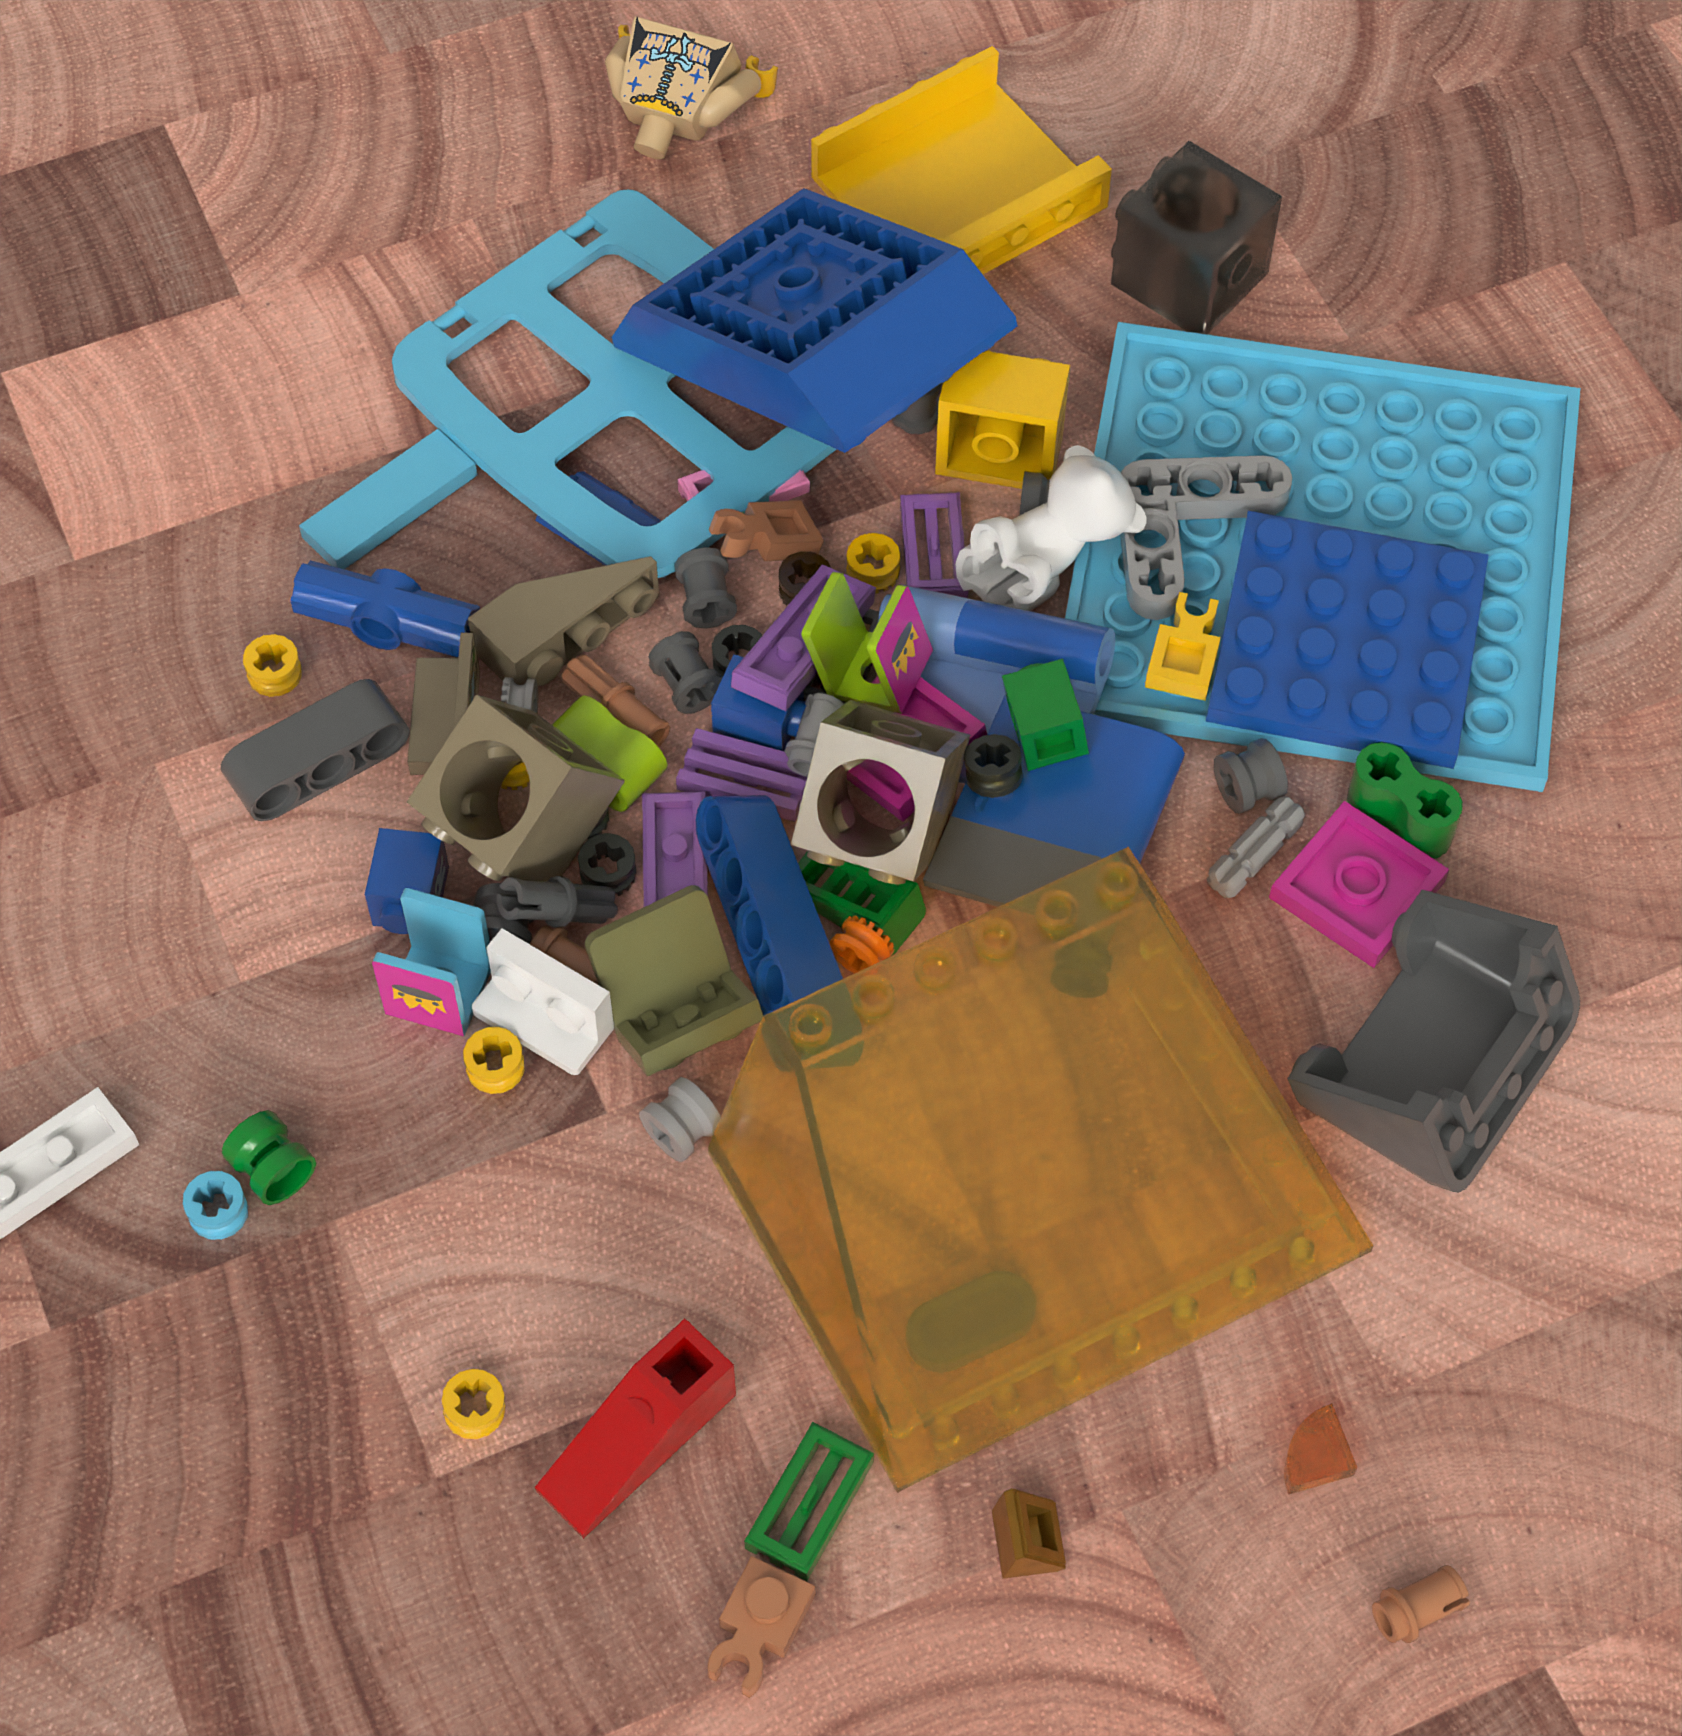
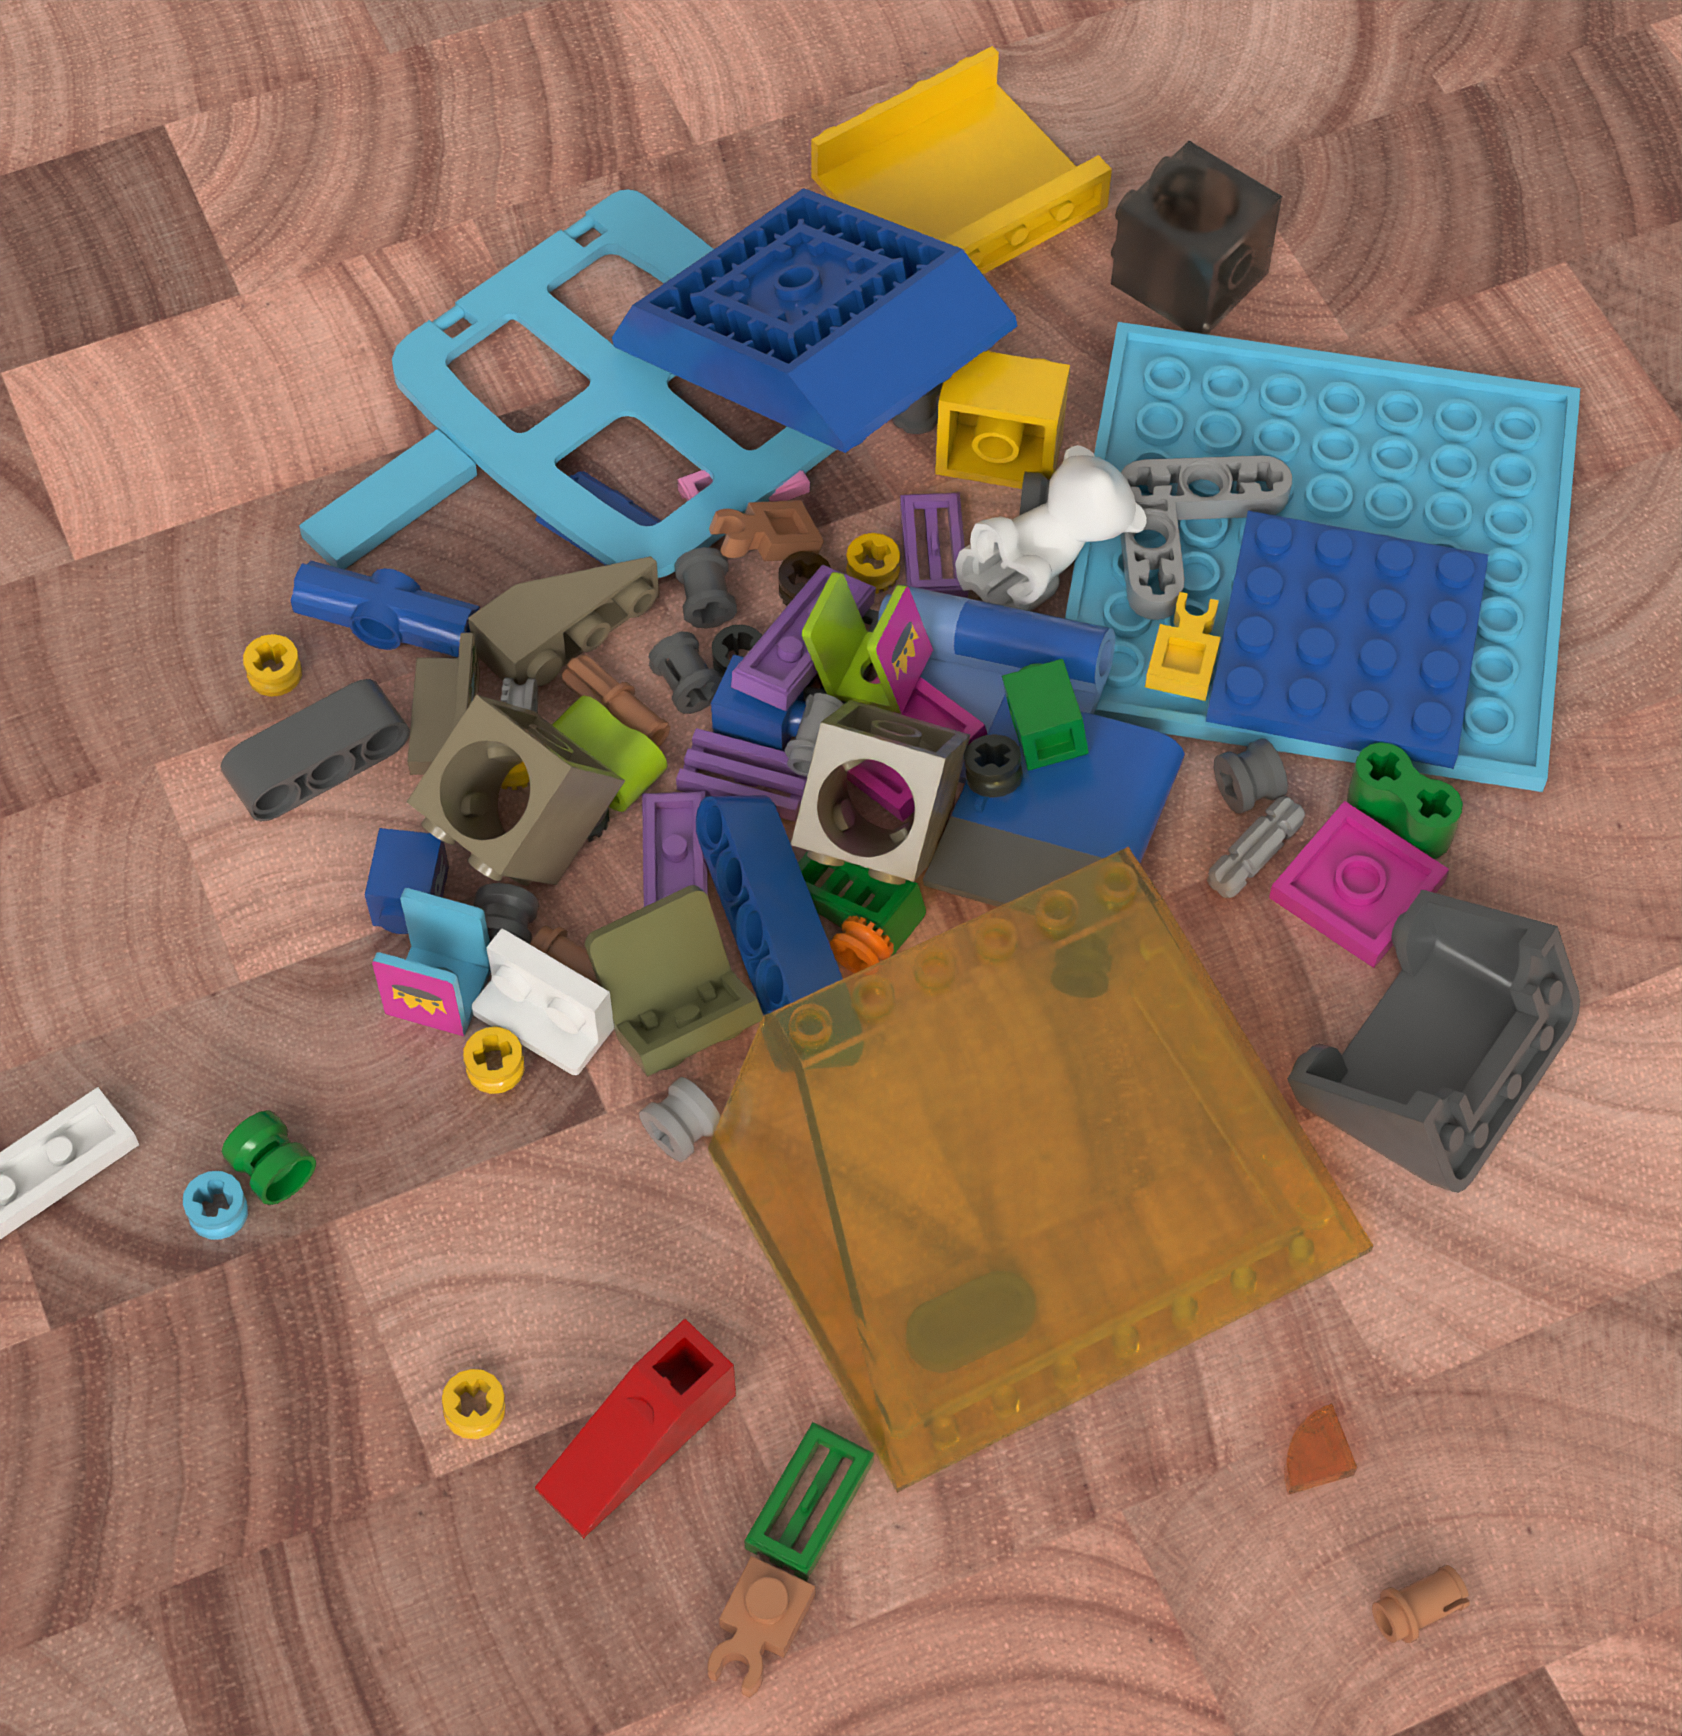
(556, 901): dark grey axle -> none
(617, 850): pearl dark grey bush -> none
(679, 82): tan torso -> none
(1027, 1534): pearl gold slope -> none

